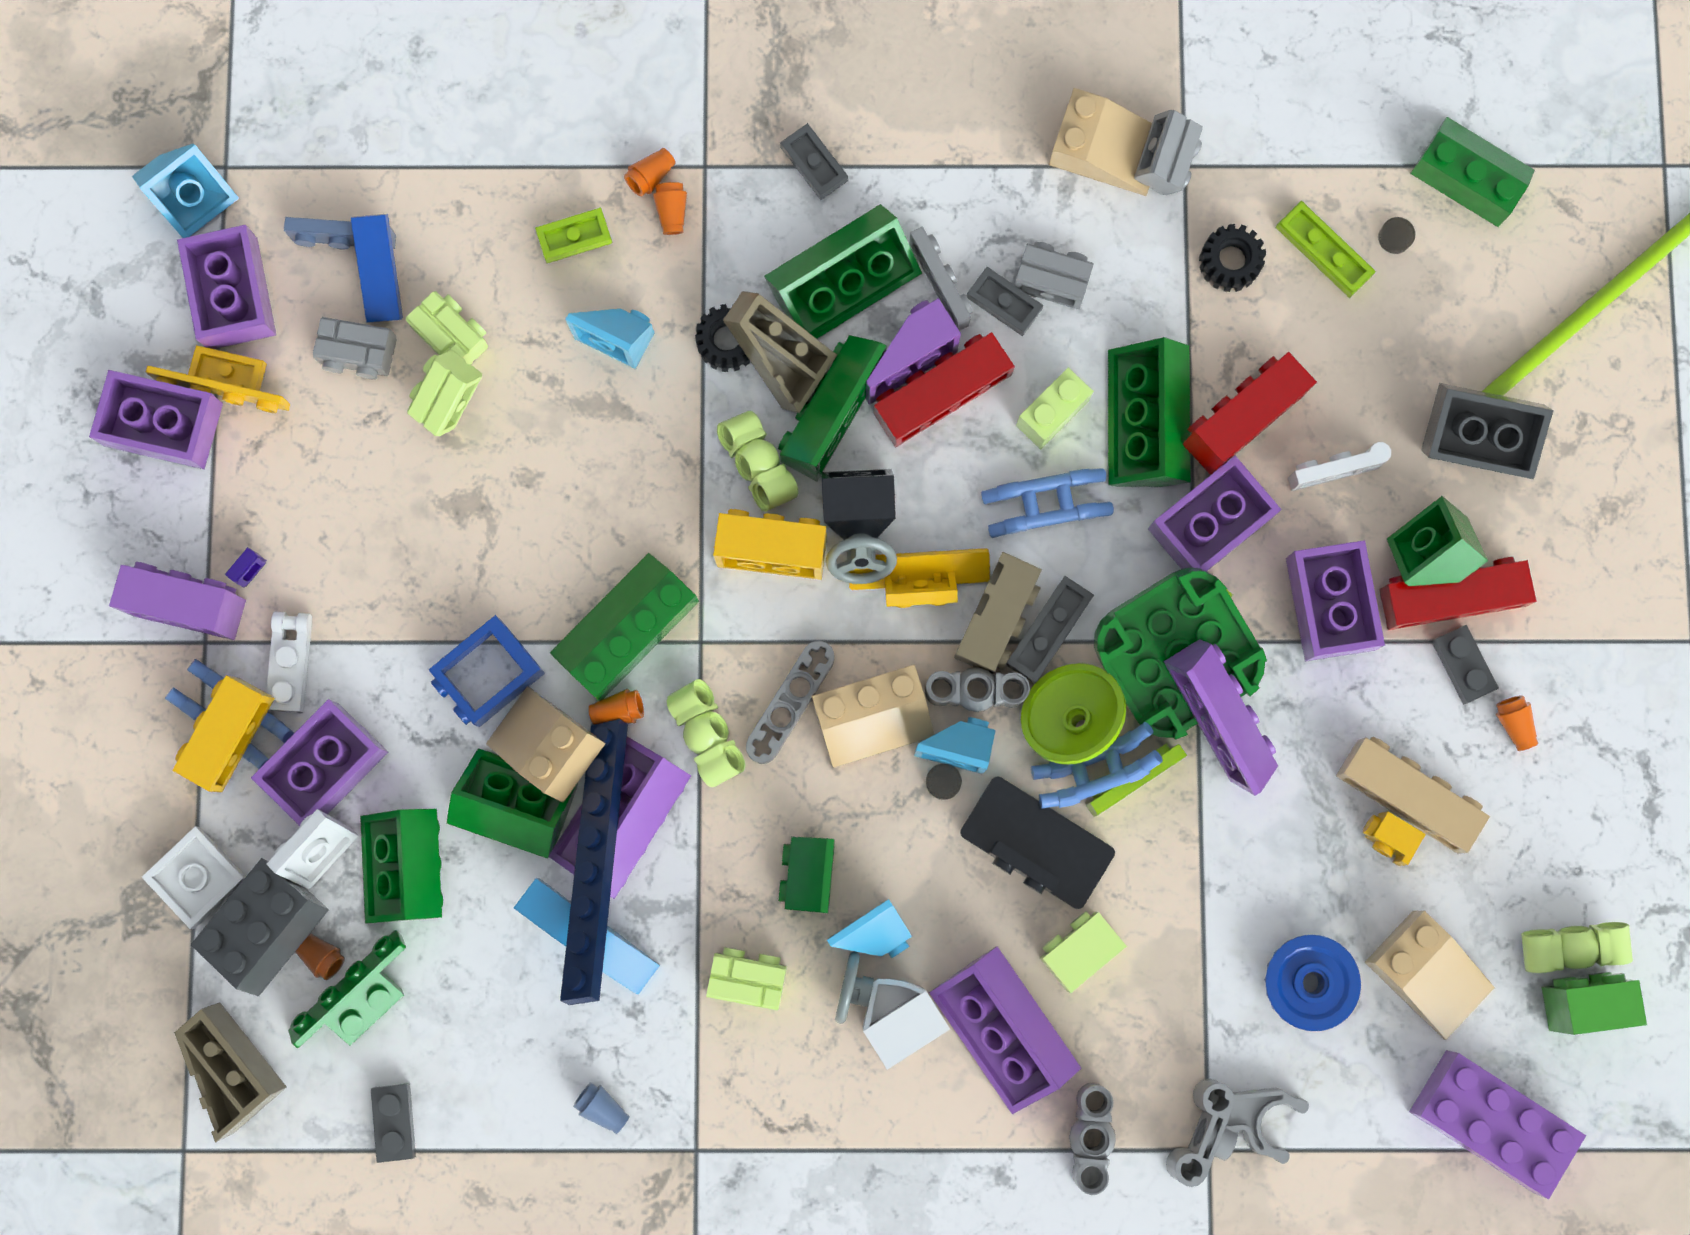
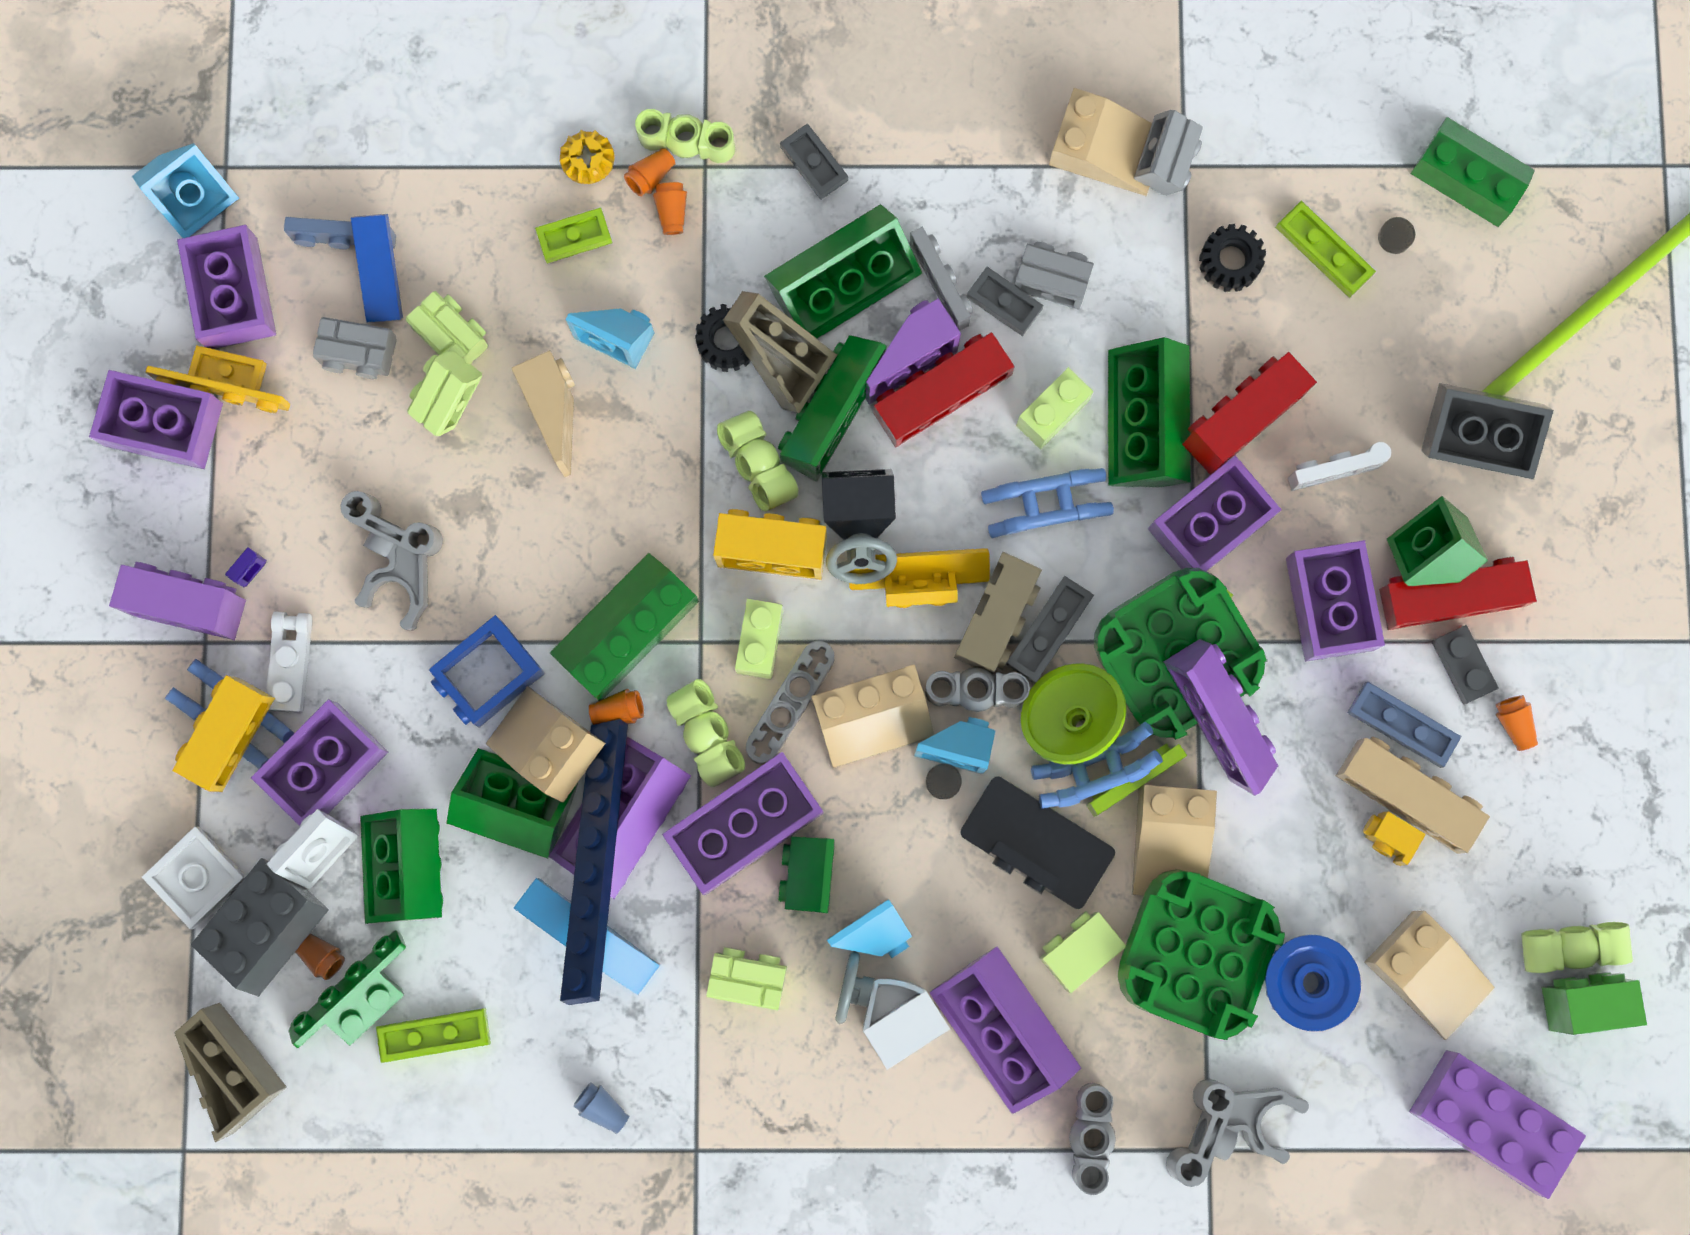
(393, 1123): dark grey plate -> none
(400, 546): none -> light grey piece
(433, 1035): none -> lime tile
(548, 395): none -> tan slope
(600, 164): none -> yellow gear
(671, 128): none -> yellowish green piece
(743, 823): none -> medium lavender brick
(759, 639): none -> yellowish green brick
(1172, 832): none -> tan slope
(1199, 953): none -> green tile
(1404, 724): none -> sand blue plate

